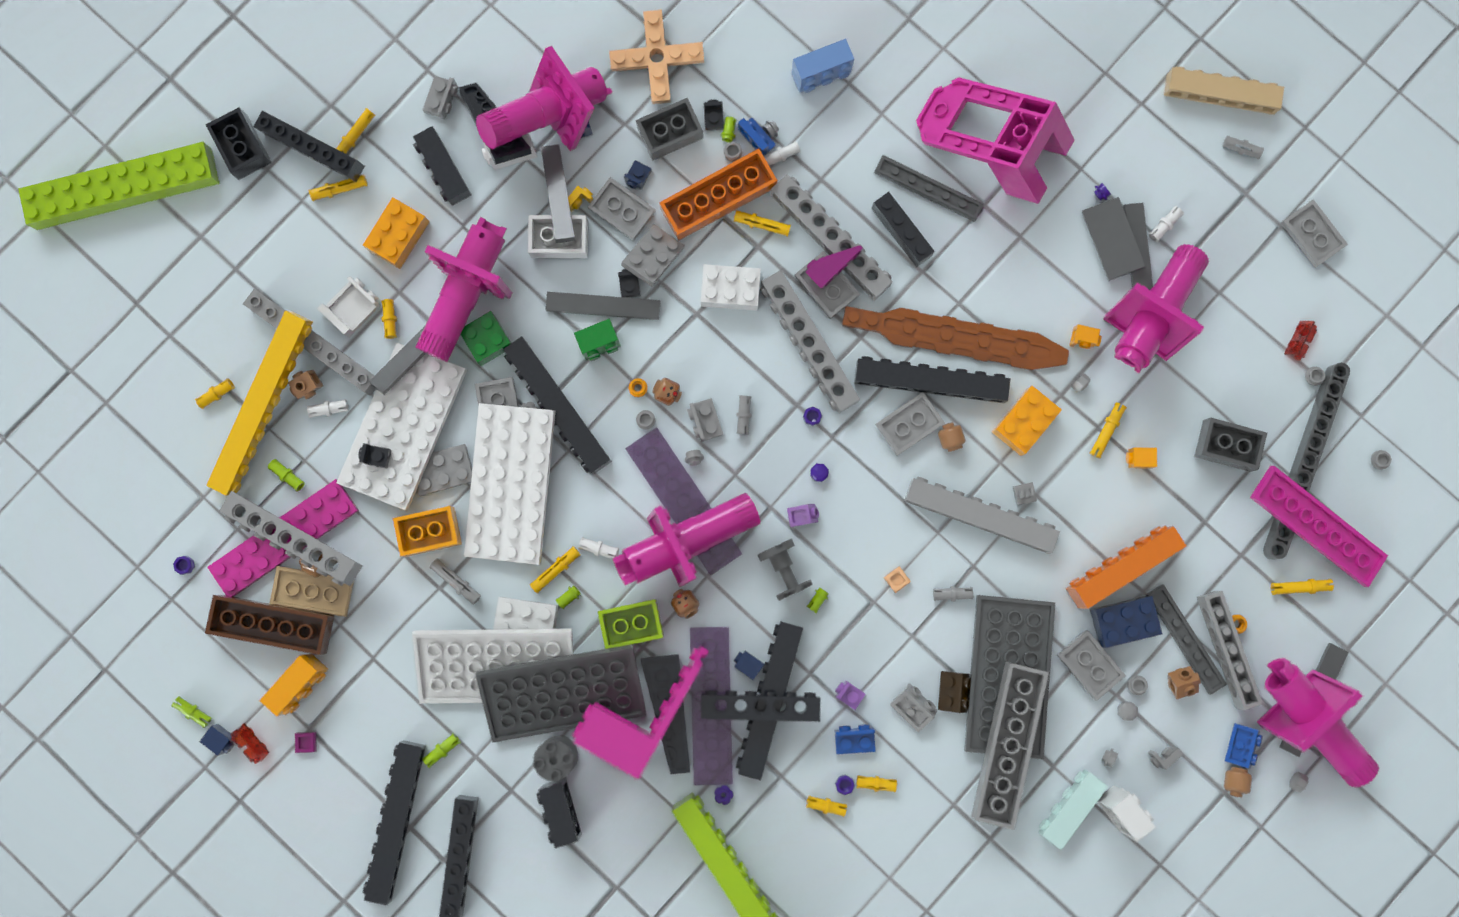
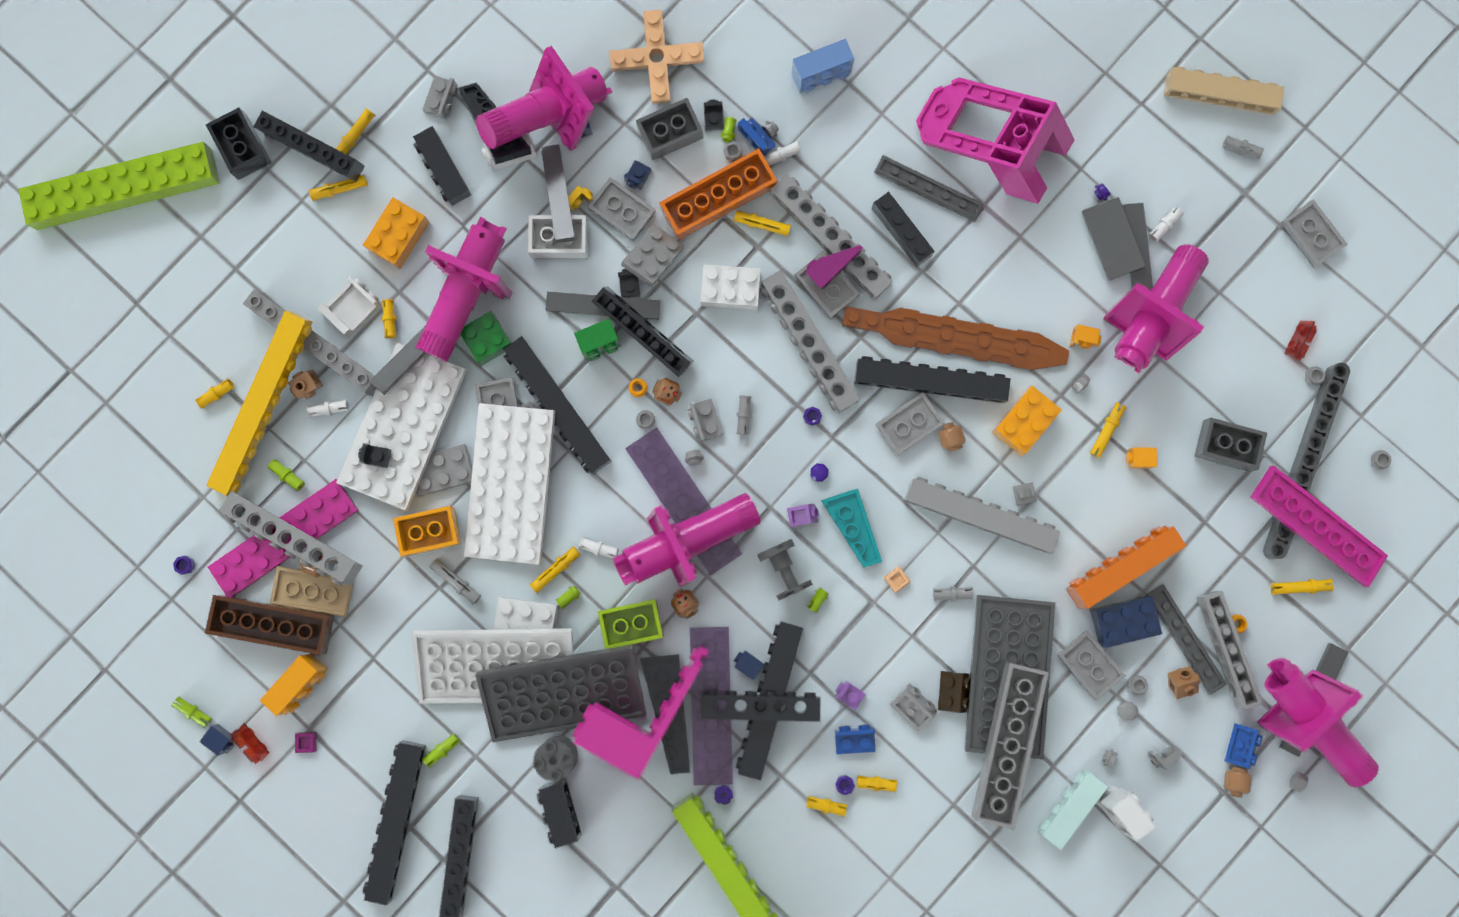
(642, 331): none -> black brick
(852, 521): none -> teal wing

